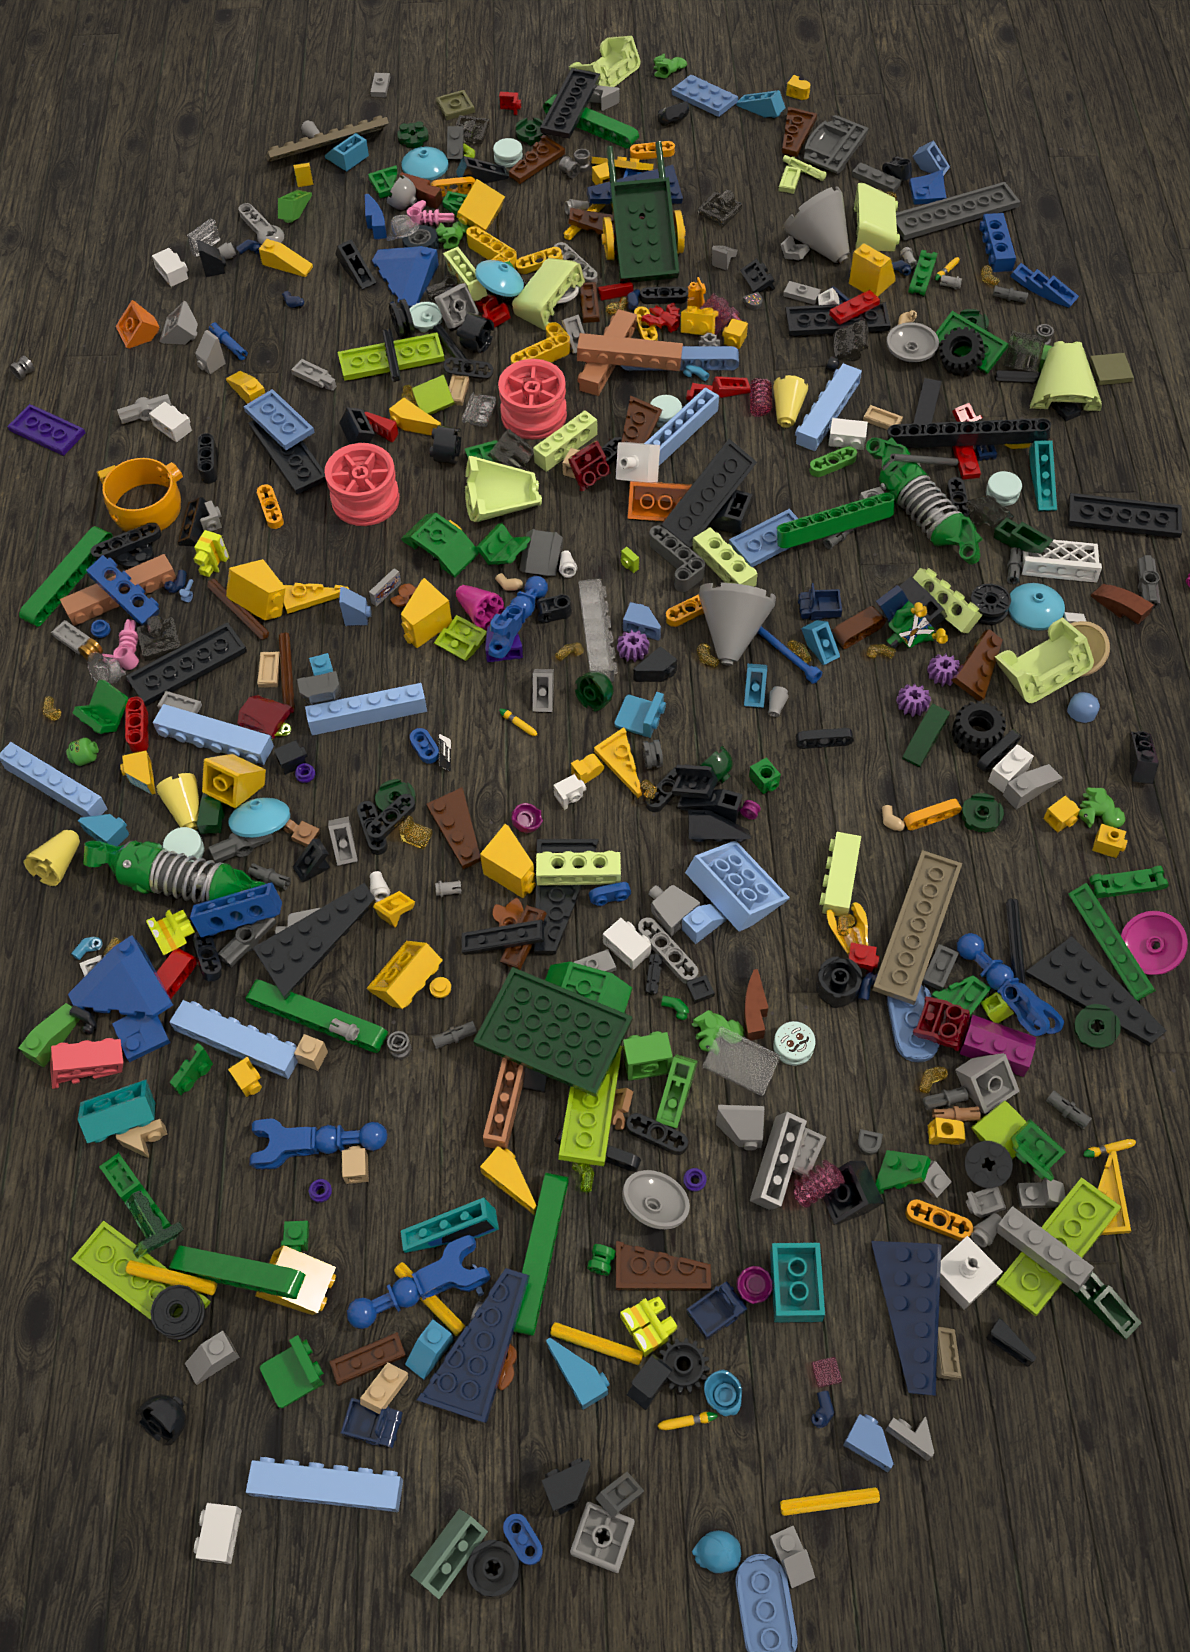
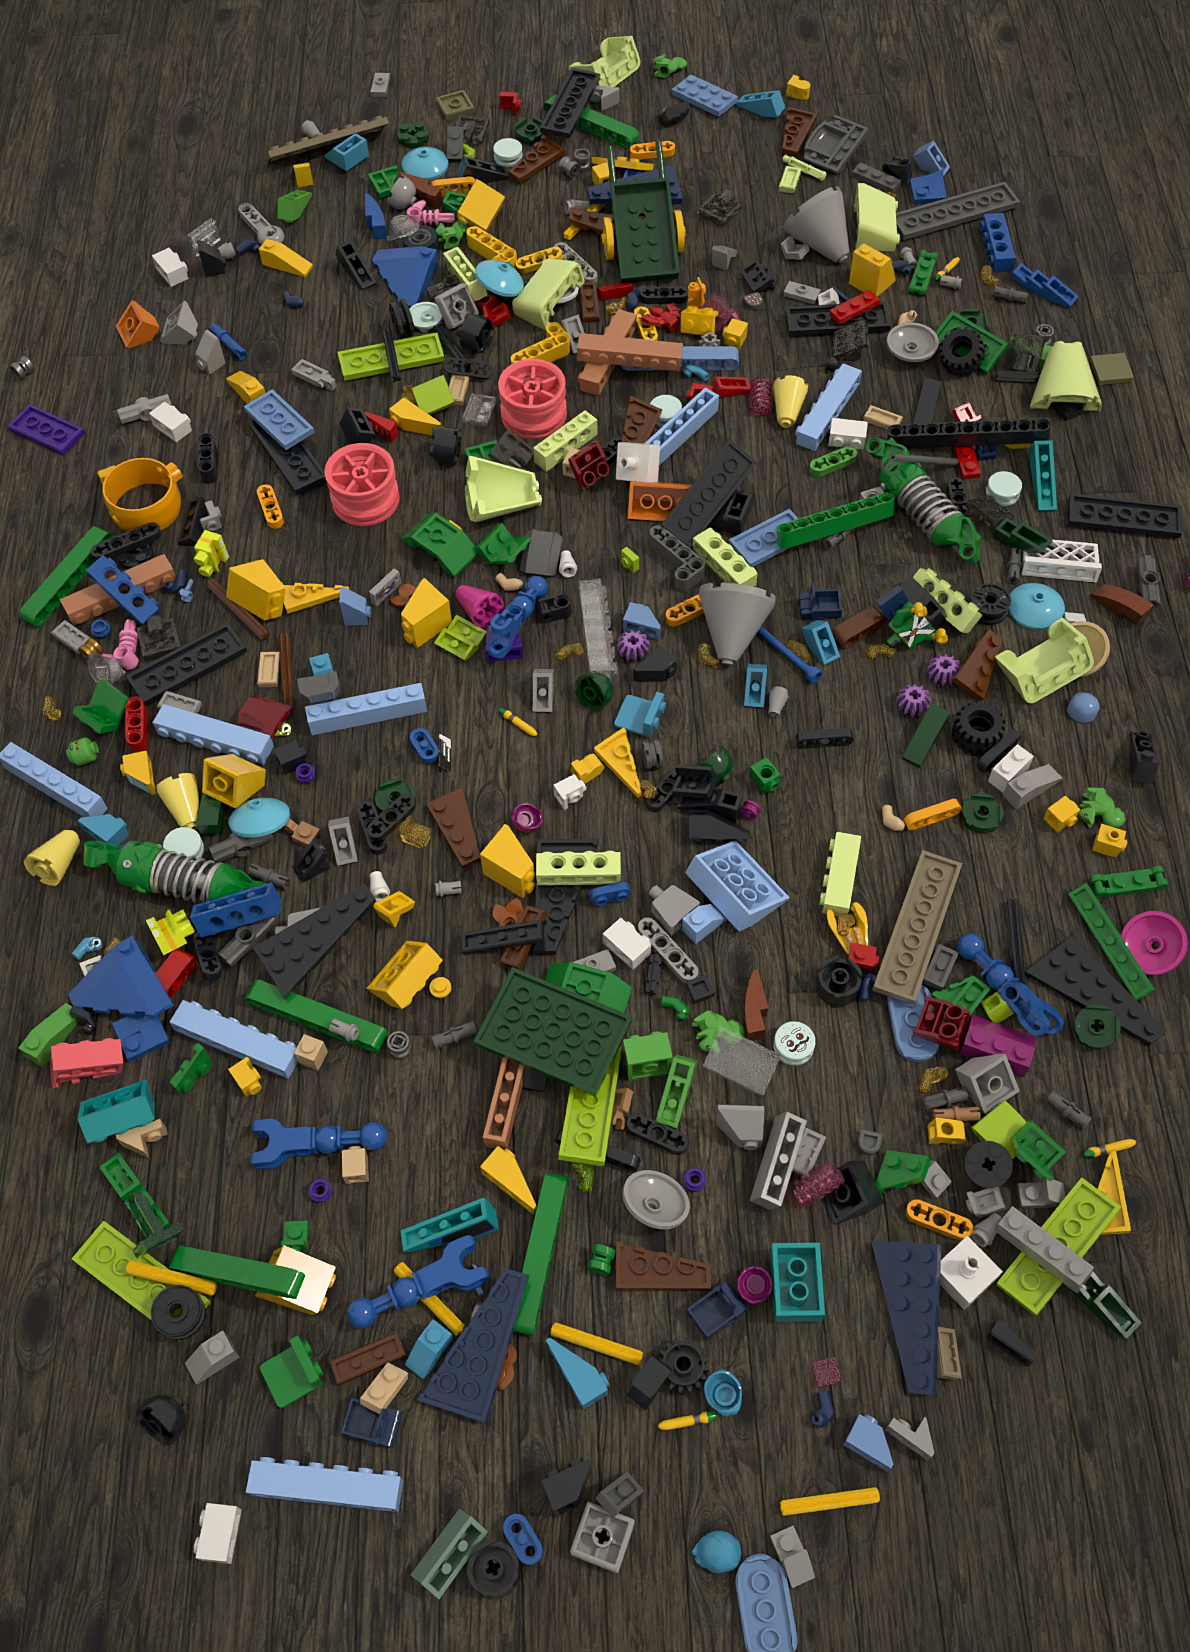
(646, 1327): neon yellow hips -> none

